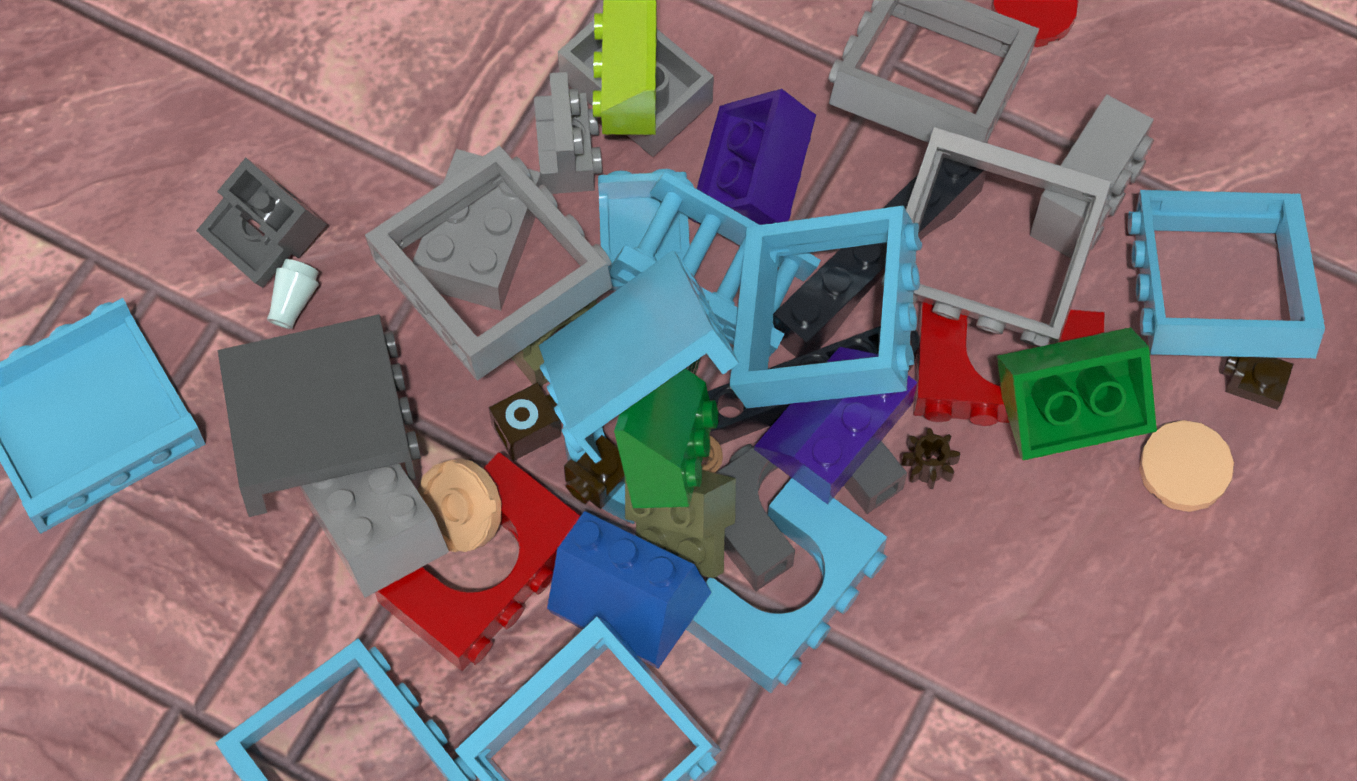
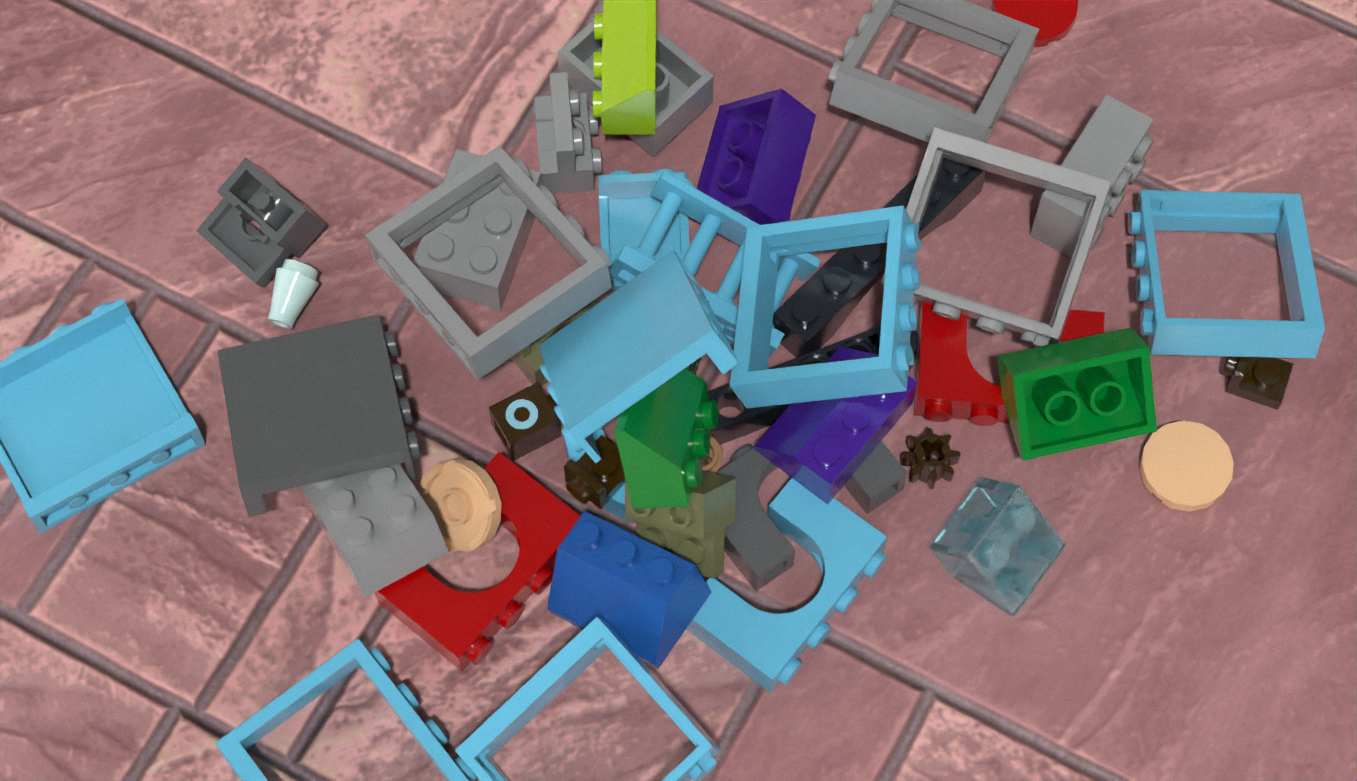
(998, 544): none -> clear light blue slope

